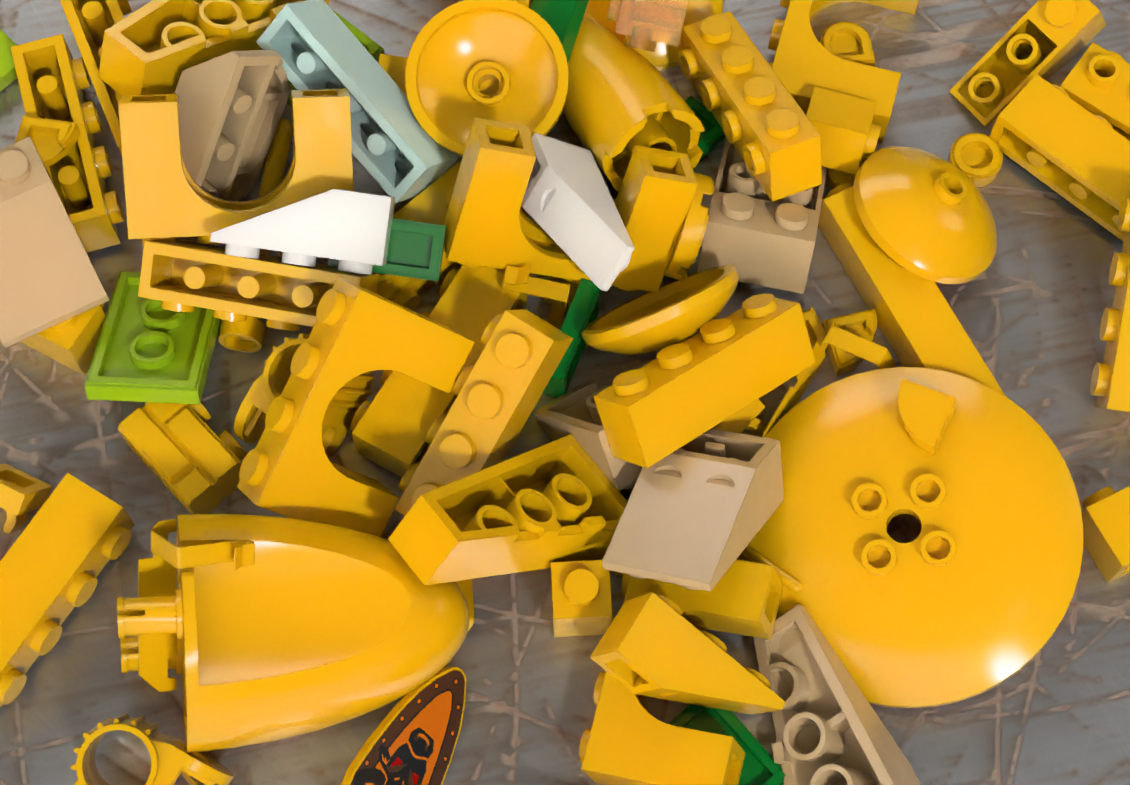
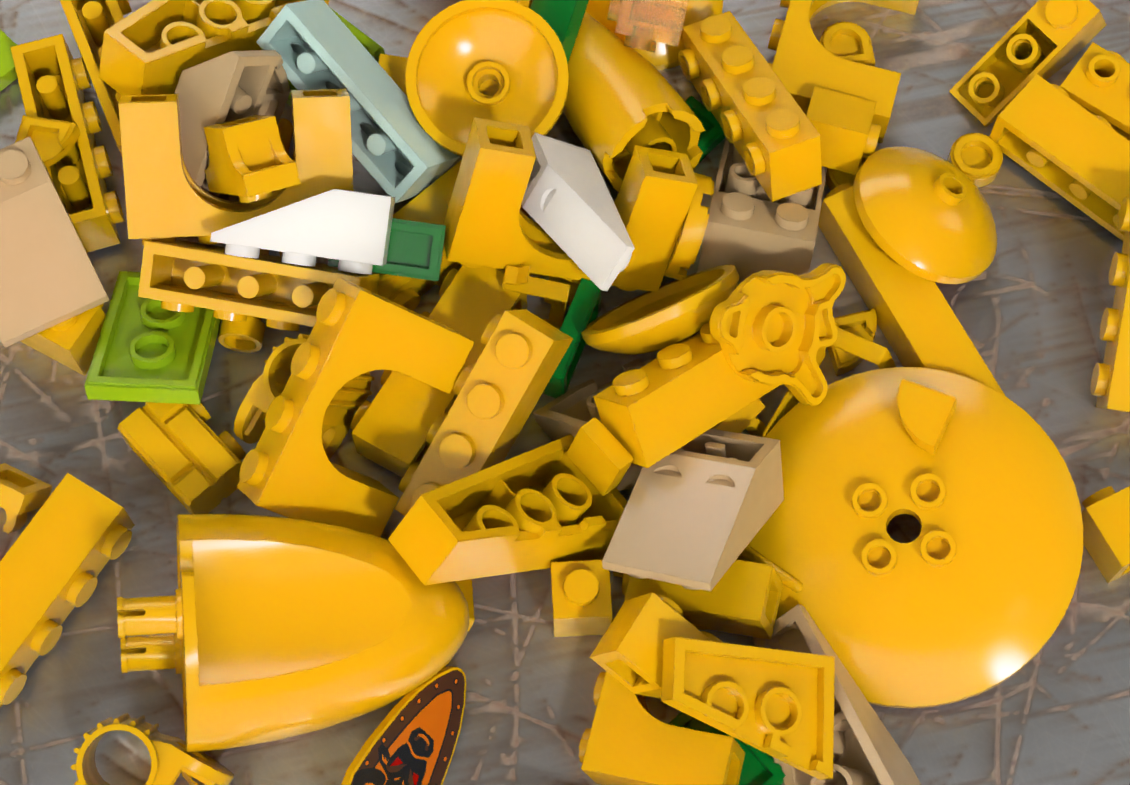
(159, 578): yellow piece -> none
(248, 159): none -> yellow brick
(599, 456): none -> yellow tile
(758, 696): none -> yellow wing
(778, 325): none -> yellow tile

